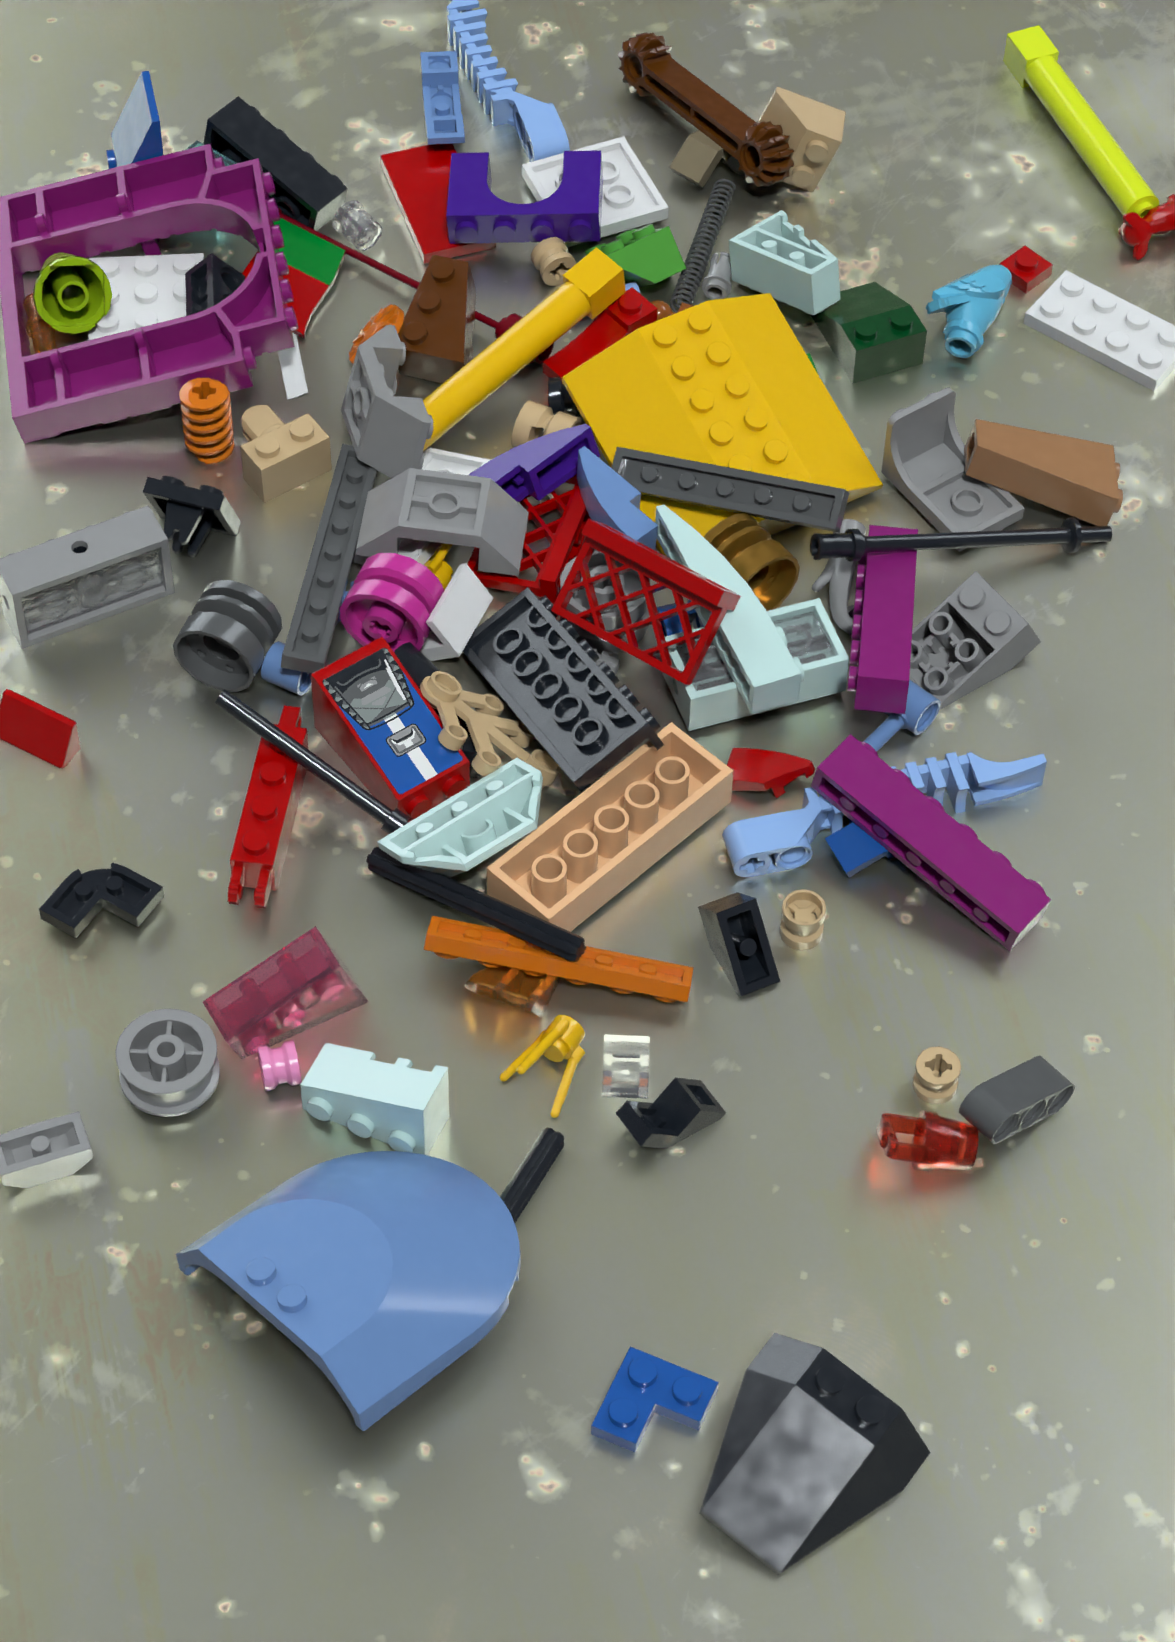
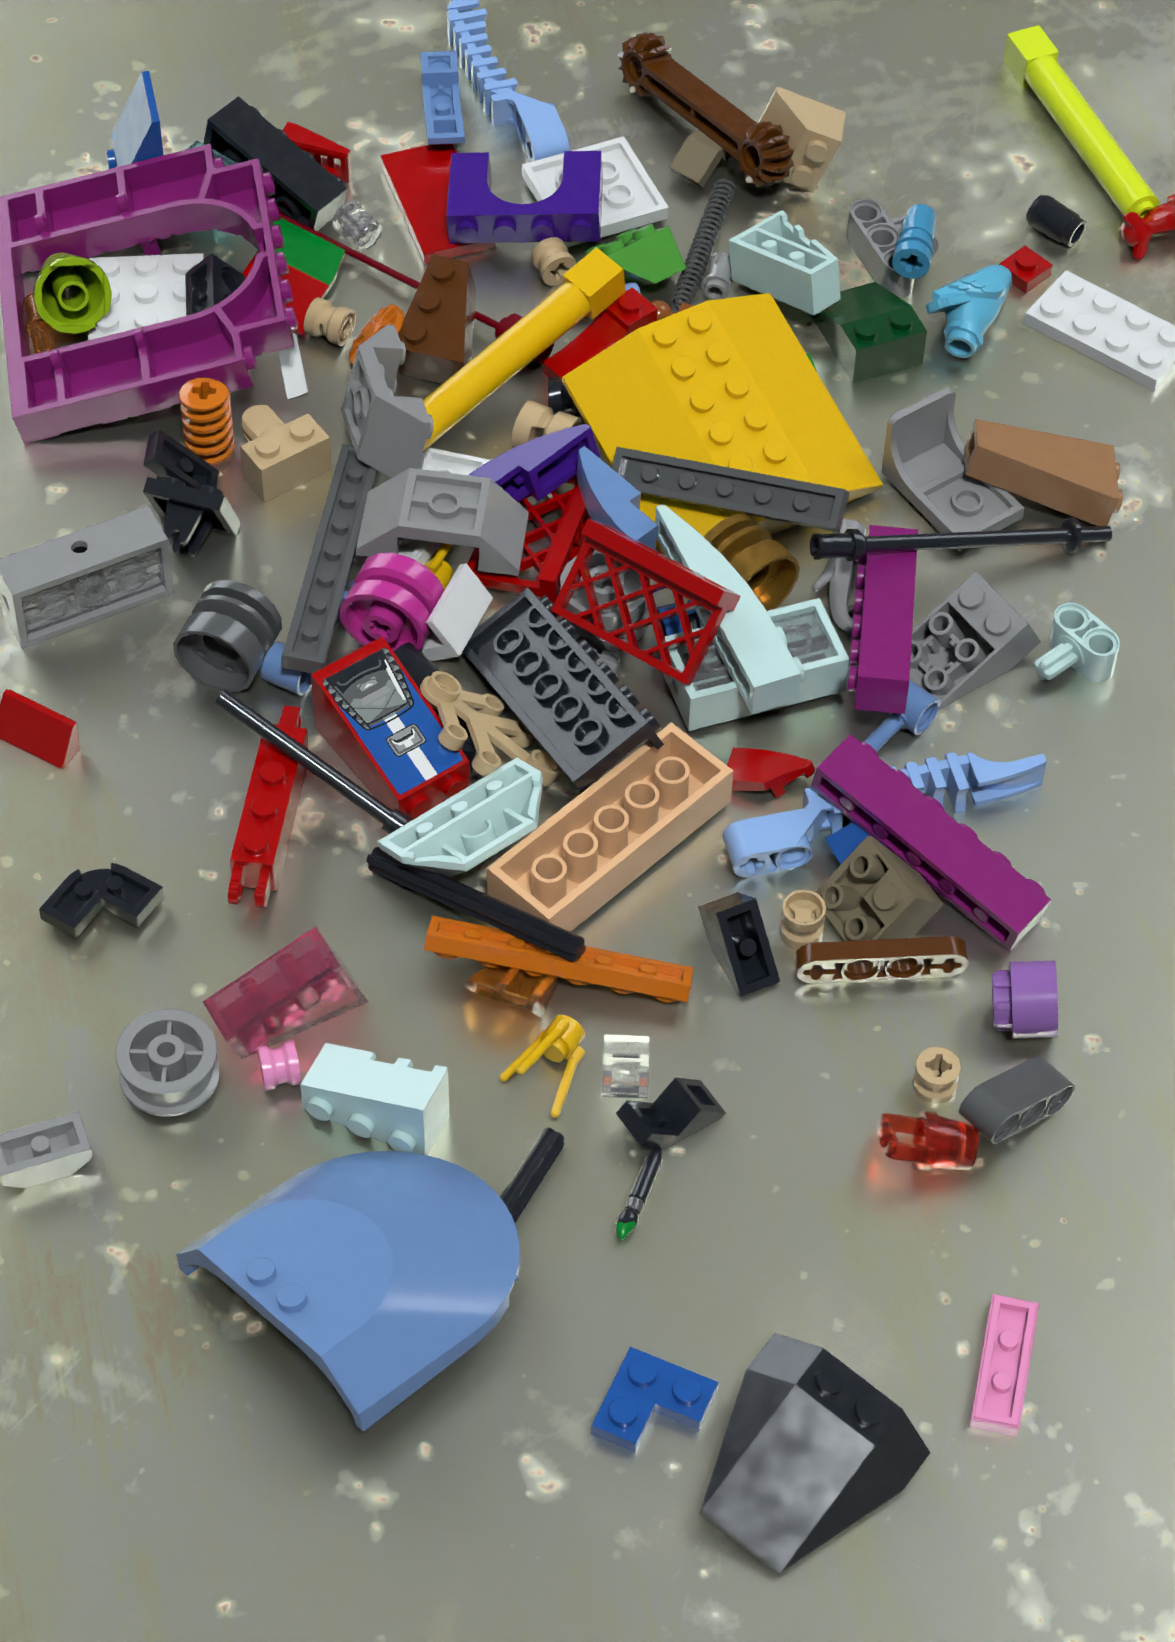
(170, 458): none -> black slope
(320, 146): none -> red slope
(332, 322): none -> tan wheel
(629, 1217): none -> black piece
(874, 241): none -> light grey piece
(877, 895): none -> dark tan slope
(914, 246): none -> dark azure axle
(925, 959): none -> reddish brown beam
(1004, 1365): none -> bright pink tile
(1026, 999): none -> medium lavender piece
(1055, 220): none -> black piece
(1079, 642): none -> light aqua beam

